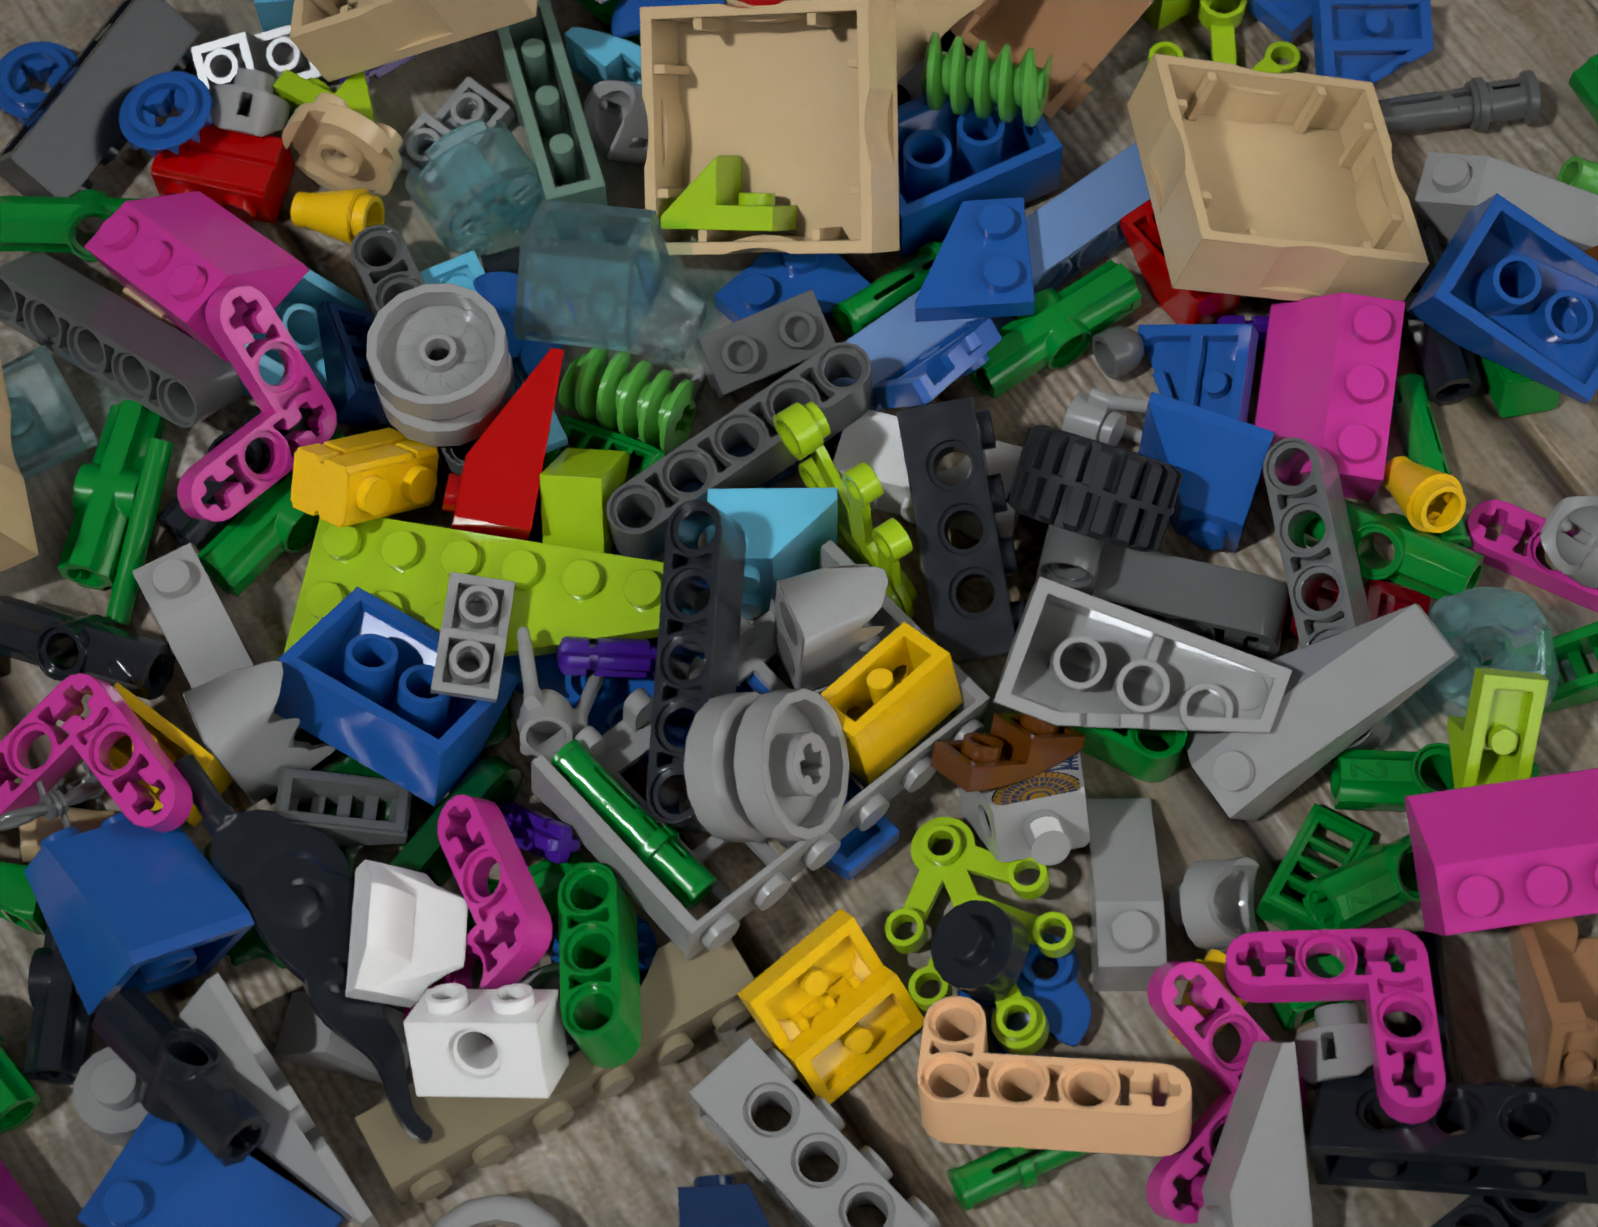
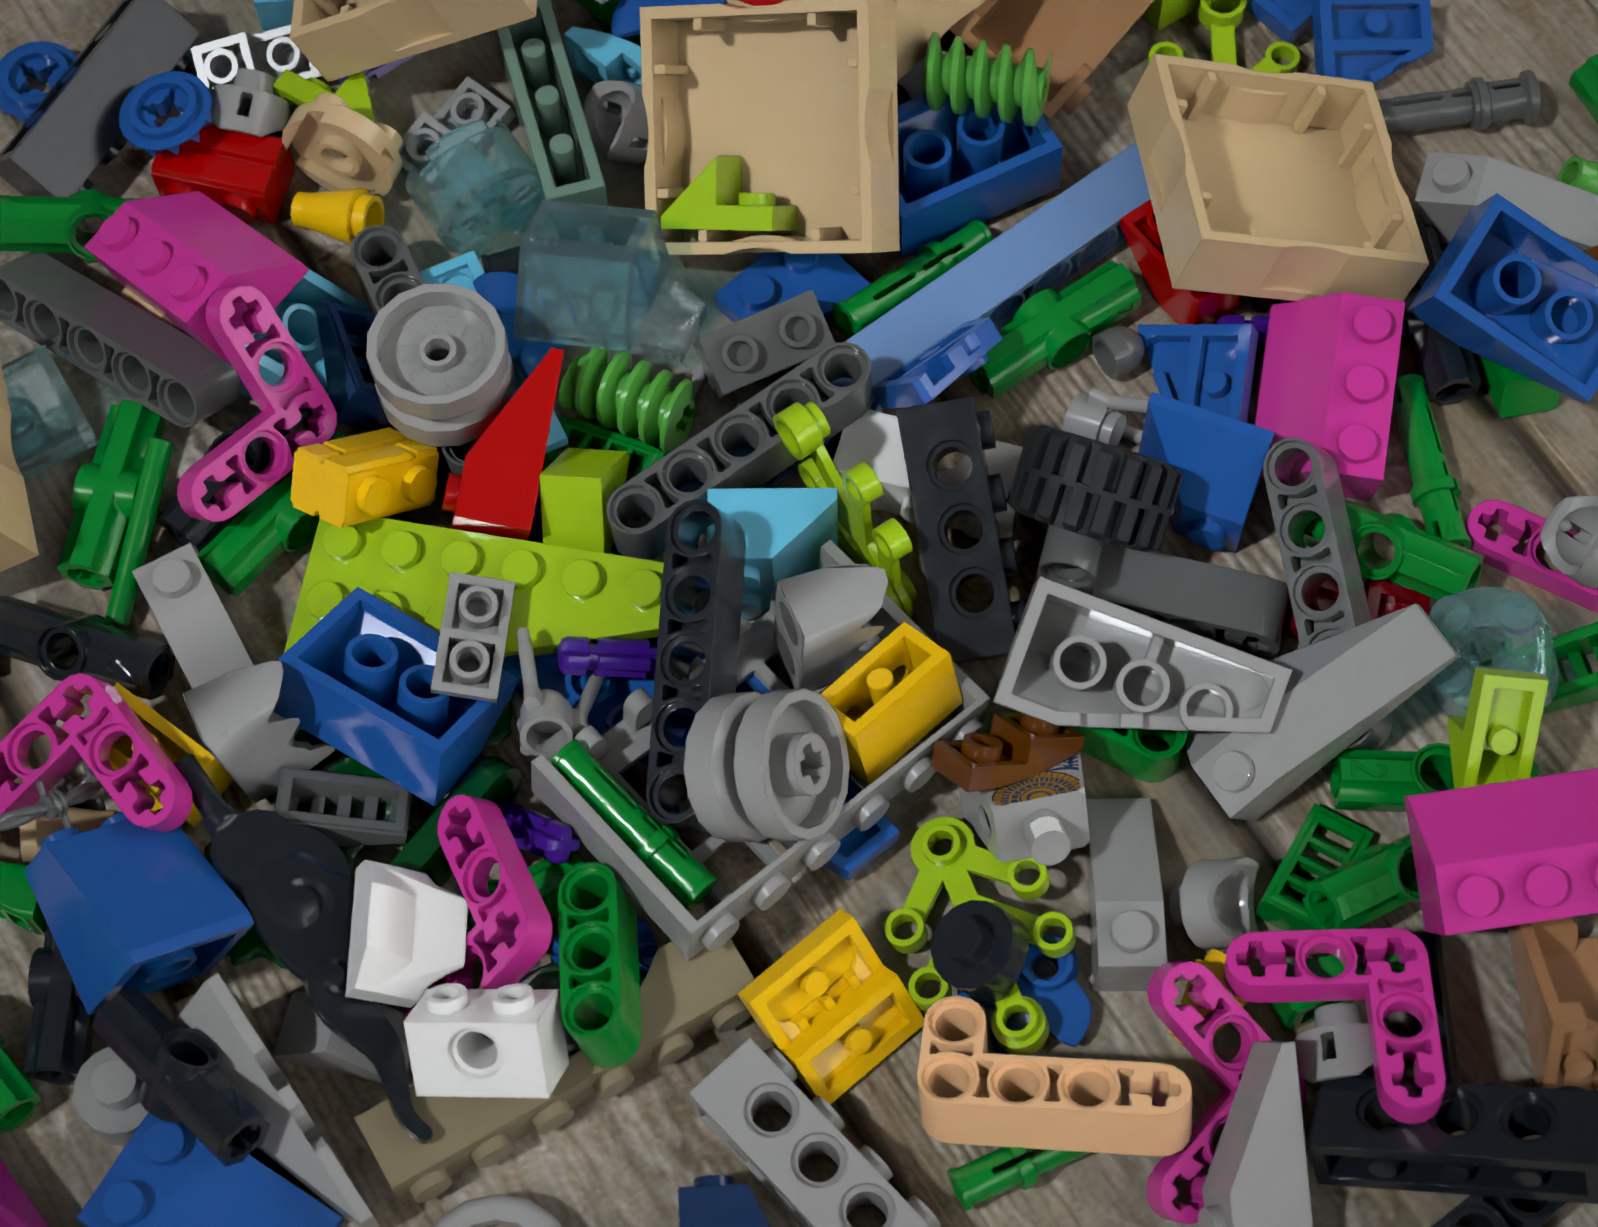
(981, 265): blue wing -> none
(1425, 495): yellow cone -> none

